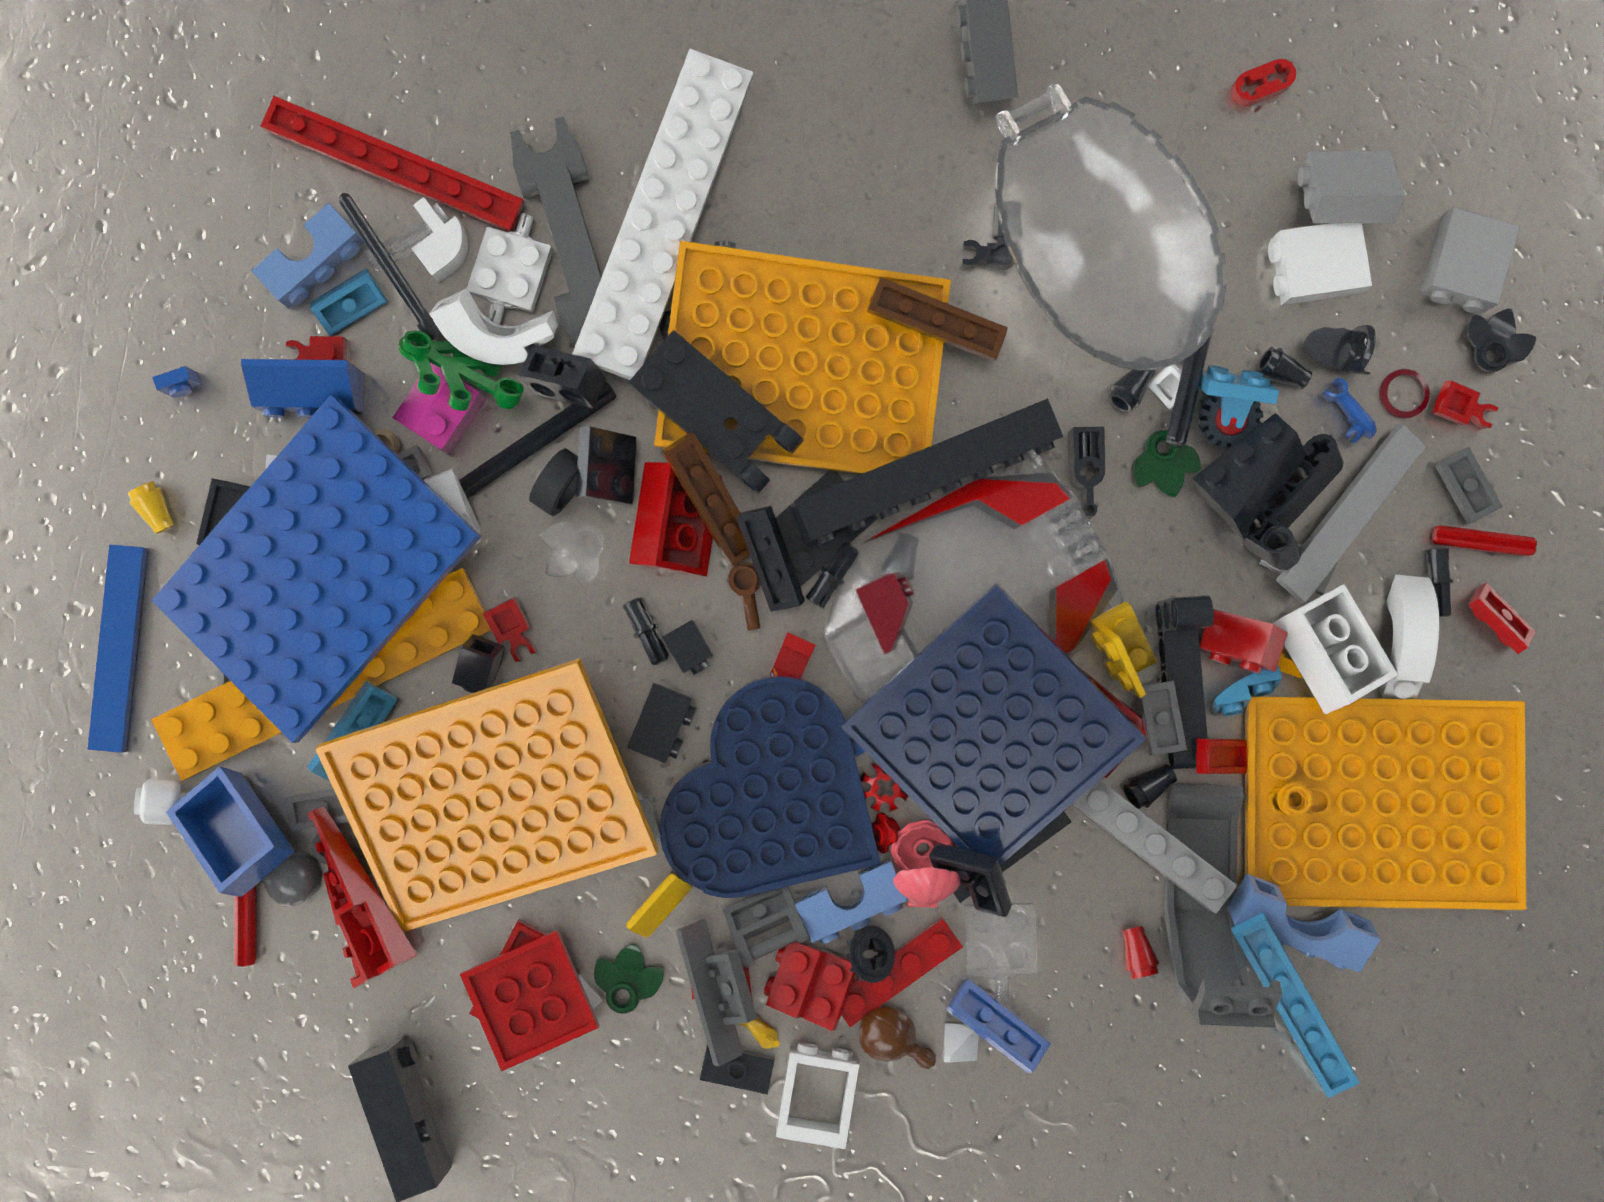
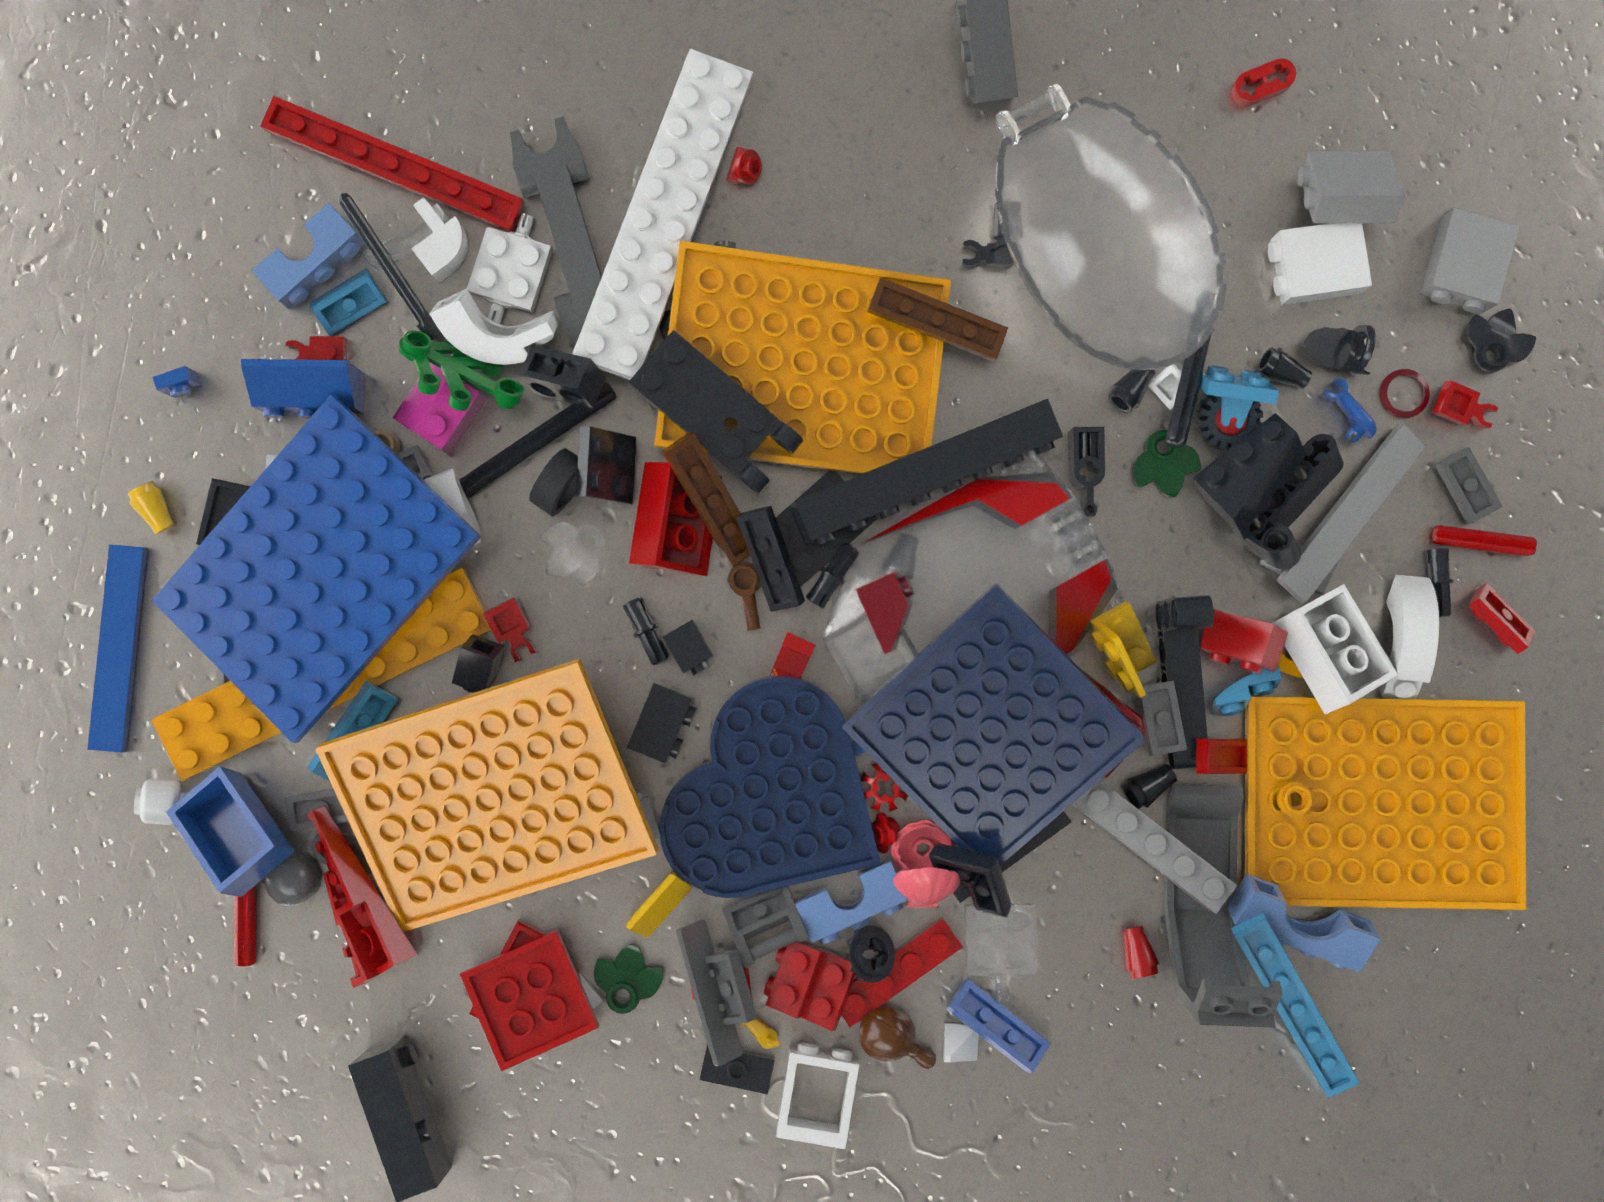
(744, 166): none -> red plate

